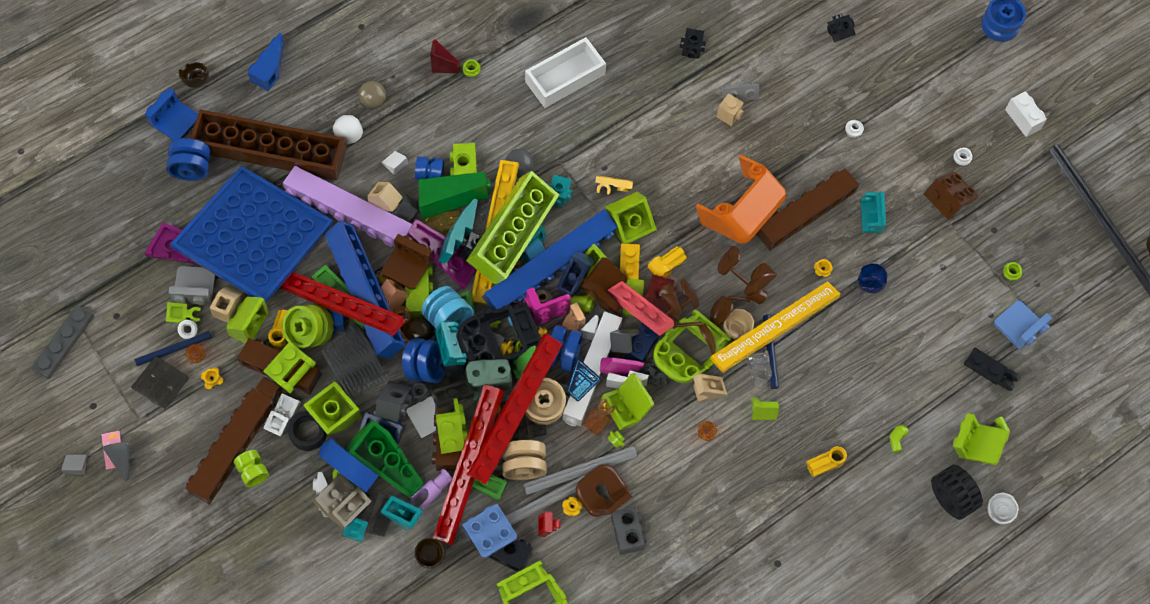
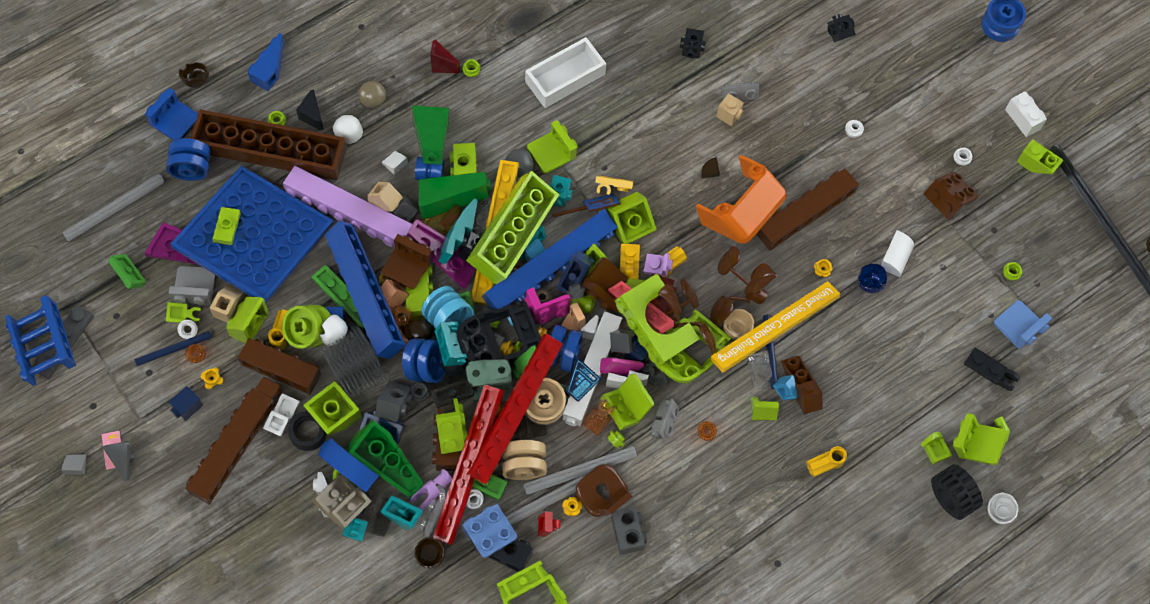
(58, 340): none -> blue fence
(113, 207): none -> light grey axle
(127, 271): none -> bright green plate
(160, 382): clear smoke slope -> none
(185, 404): none -> dark blue brick
(226, 226): none -> lime plate
(251, 468): lime wheel -> none
(277, 115): none -> lime plate
(285, 363): lime plate -> none
(309, 111): none -> black slope
(335, 329): none -> white hair
(343, 303): red plate -> none
(423, 416): white sticker -> none
(431, 132): none -> green slope
(435, 507): none -> clear piece
(450, 216): none -> reddish brown tile
(477, 502): none -> white plate
(553, 148): none -> lime bracket
(576, 291): none -> dark grey plate
(593, 204): none -> piece
(658, 264): none -> lavender bracket
(659, 346): none -> lime arch
(668, 412): none -> light grey hinge
(708, 387): tan slope -> none
(710, 168): none -> dark brown tile
(786, 387): none -> dark azure slope
(808, 391): none -> reddish brown slope
(873, 212): teal hinge -> none
(895, 437): lime arm -> none
(898, 254): none -> white brick
(936, 448): none -> lime tile
(1039, 159): none -> lime slope

